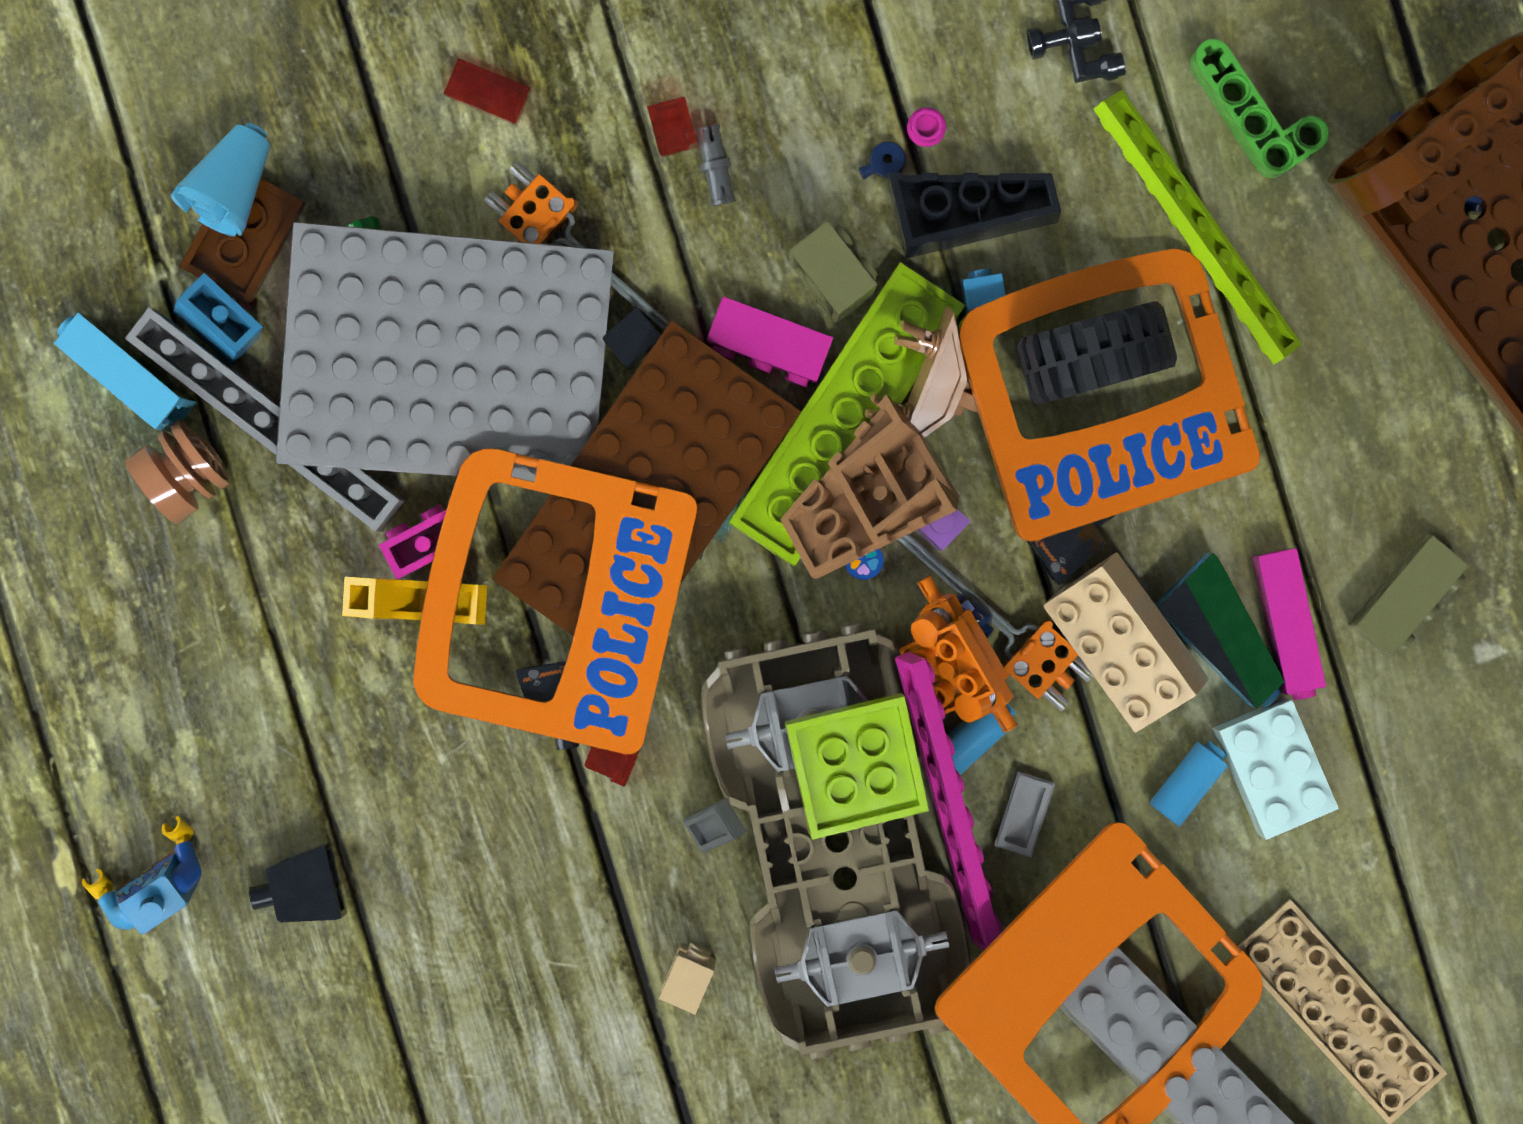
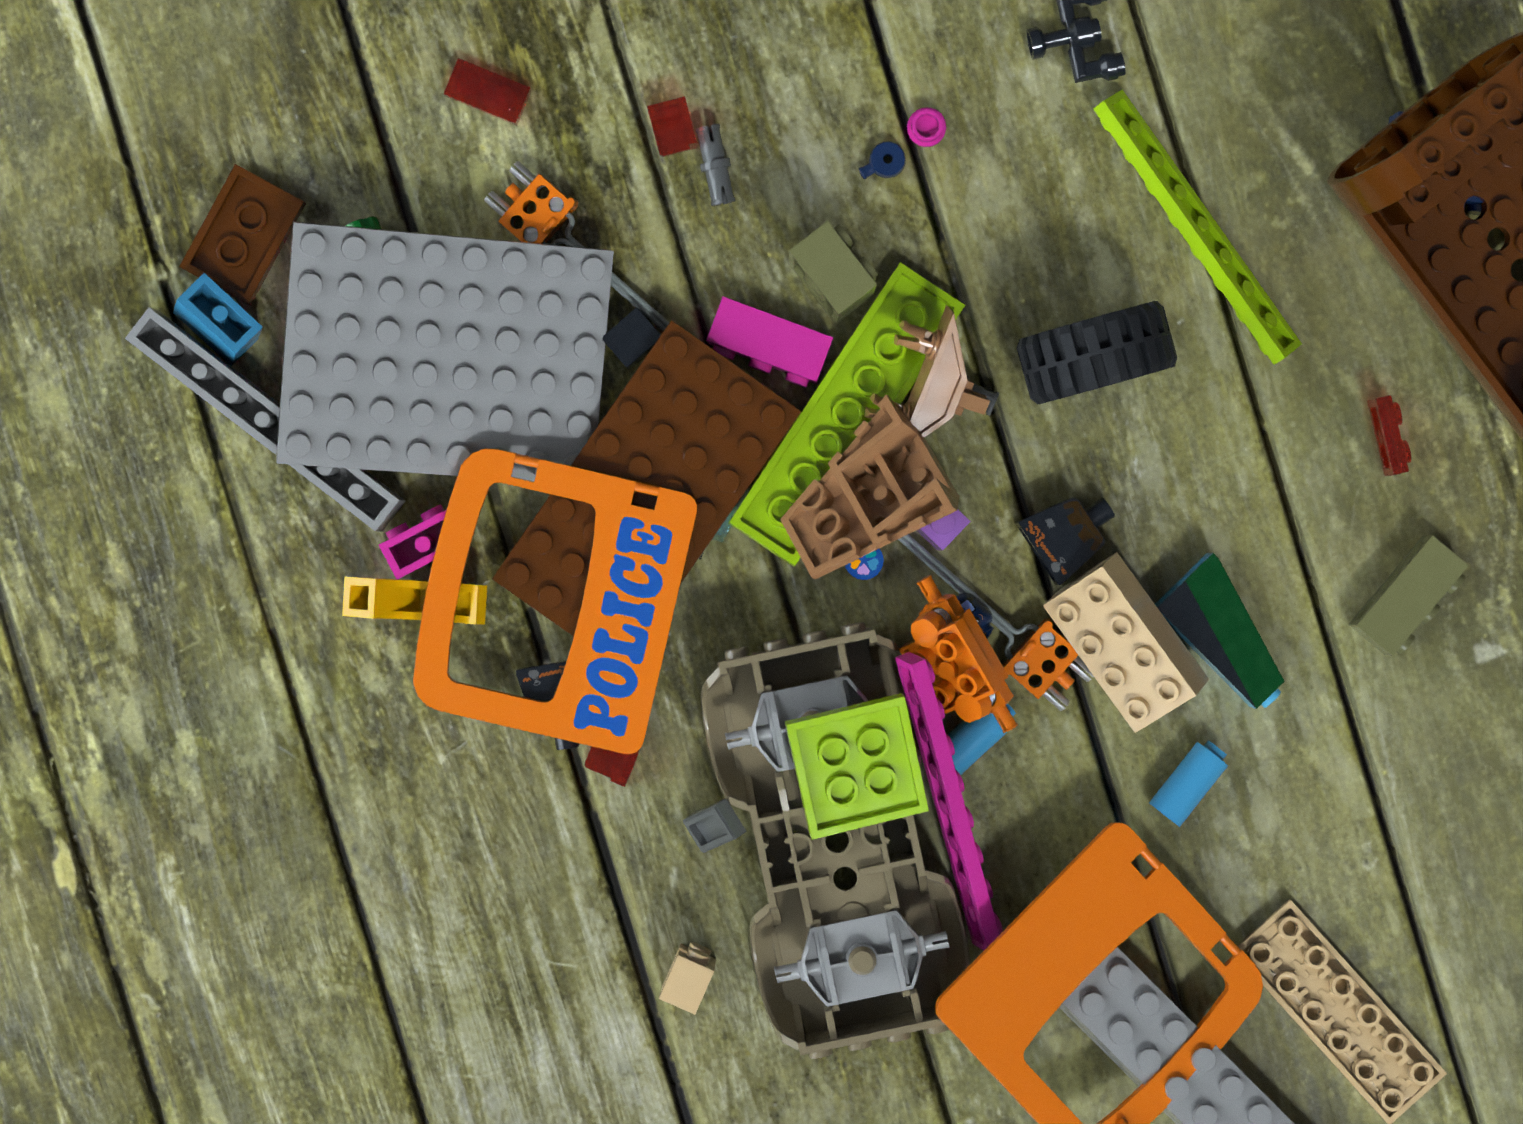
(123, 372): medium azure slope -> none
(156, 890): torso -> none
(183, 467): nougat wheel -> none
(226, 180): medium azure cone -> none
(302, 887): black torso -> none
(968, 208): black wedge -> none
(981, 288): dark azure brick -> none
(1024, 814): light grey tile -> none
(1127, 461): orange door -> none
(1253, 105): bright green beam -> none
(1275, 768): light aqua brick -> none
(1289, 622): dark pink brick -> none
(1392, 449): none -> clear red plate

